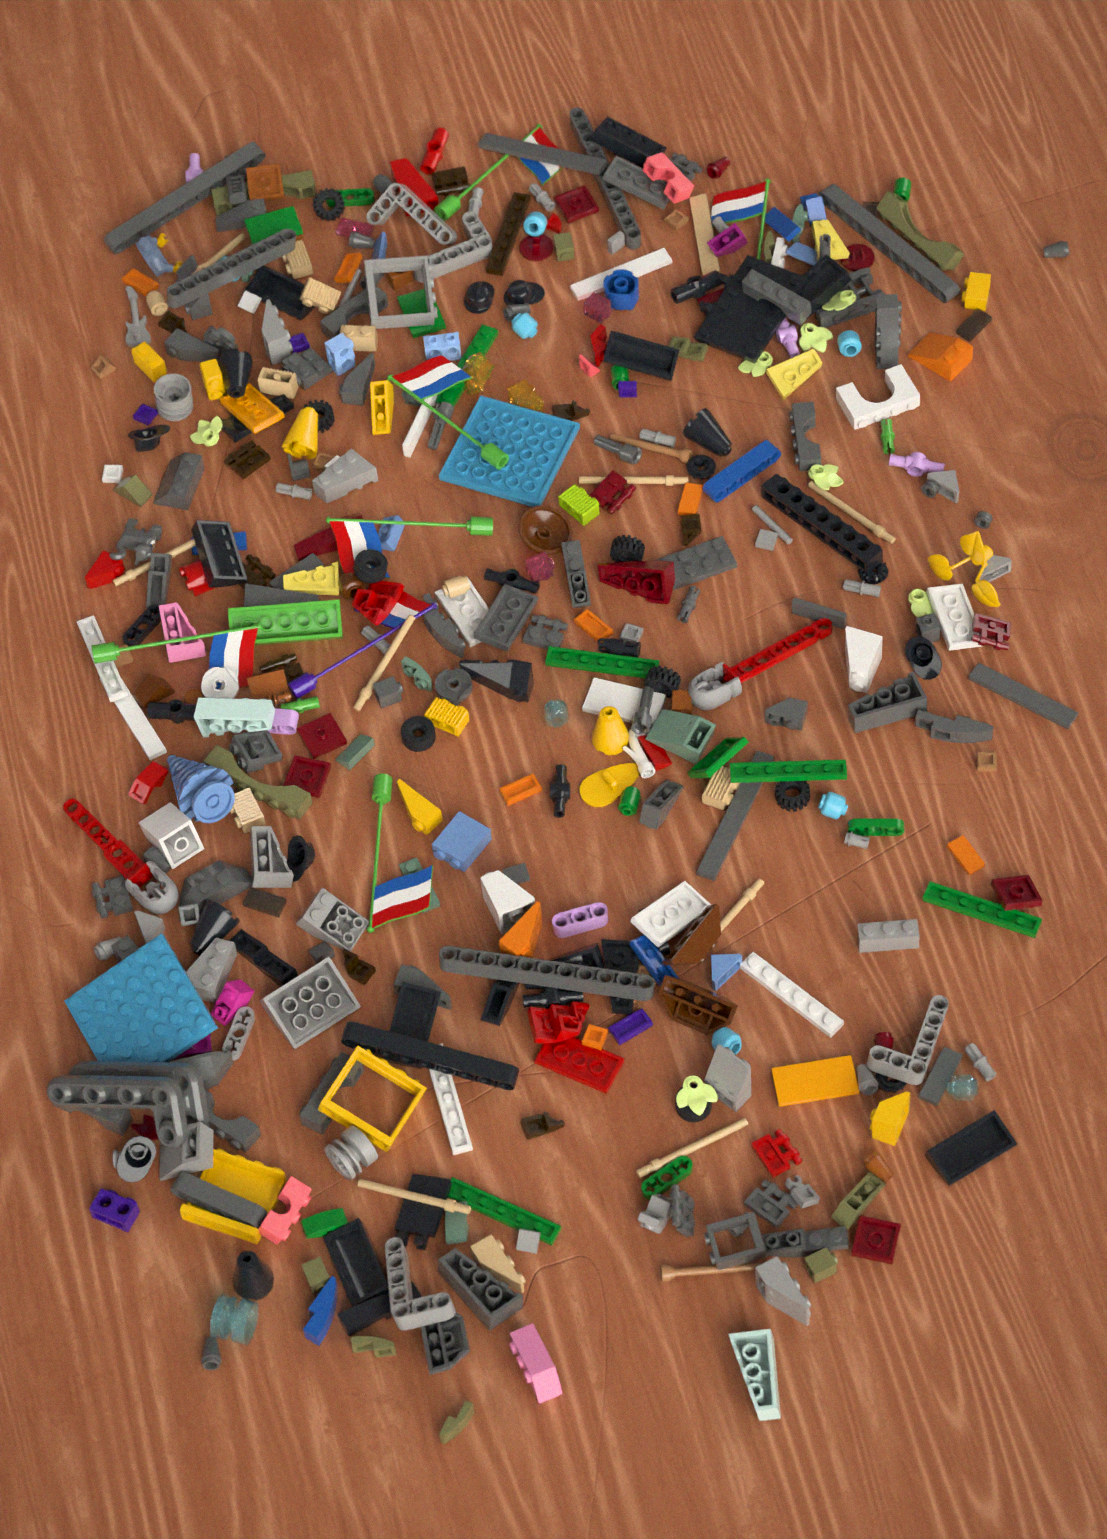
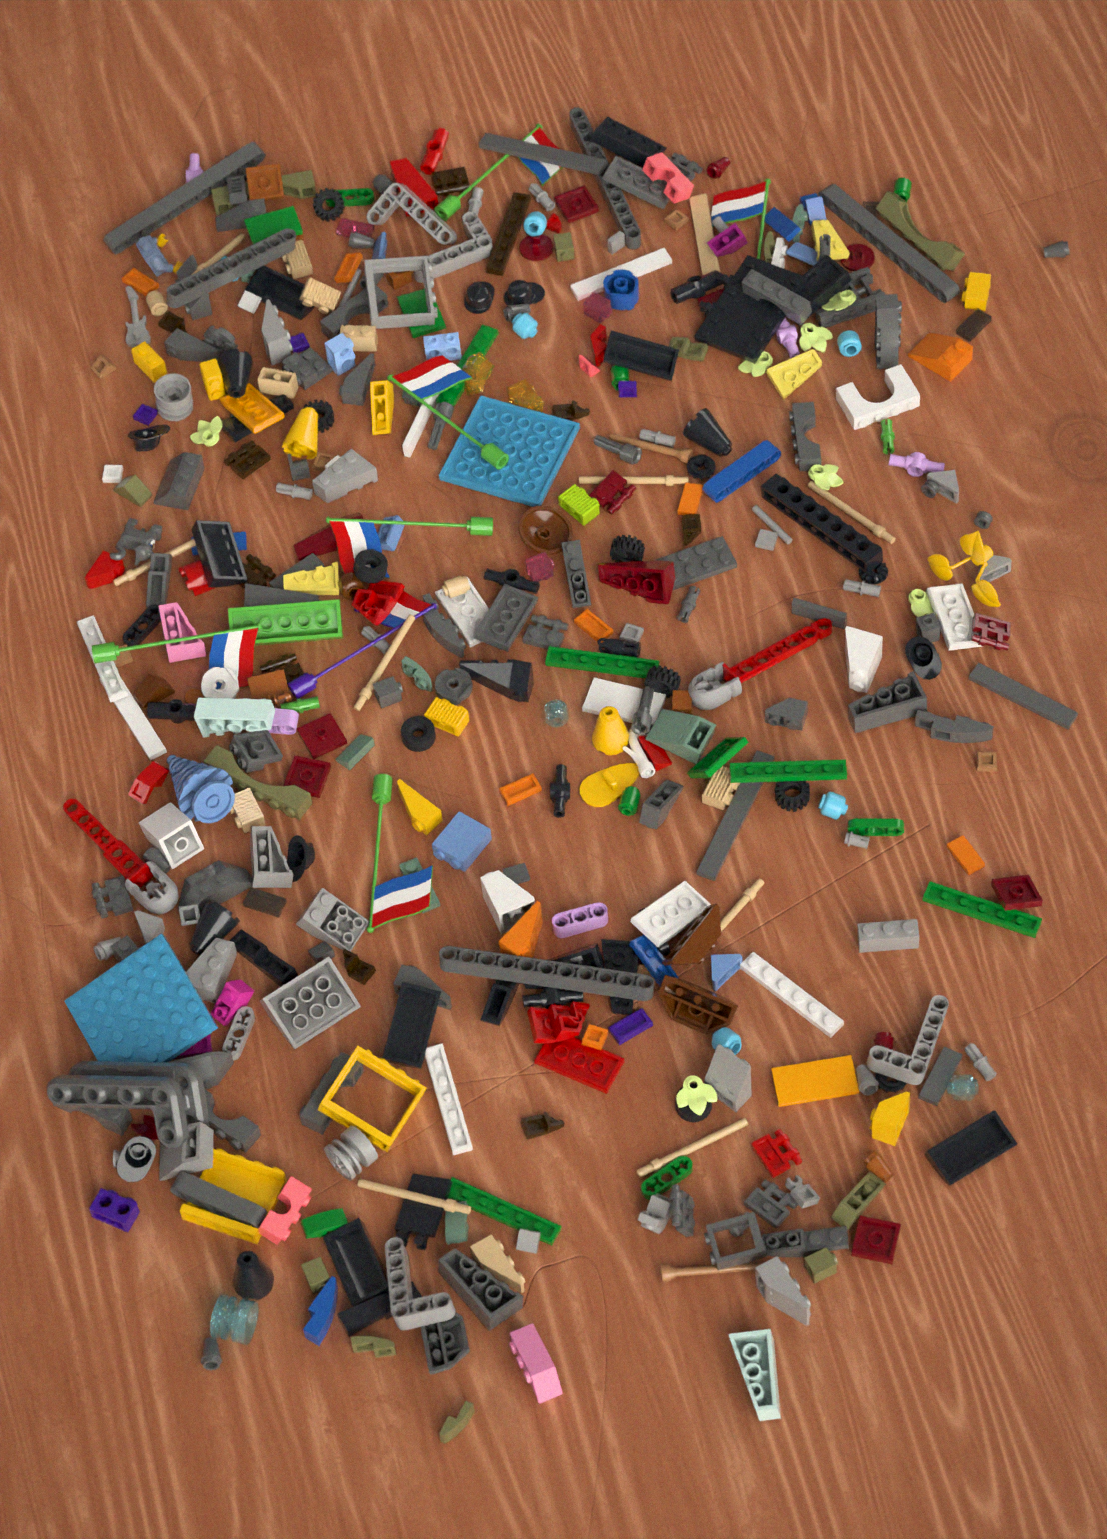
(430, 1055): black beam -> none

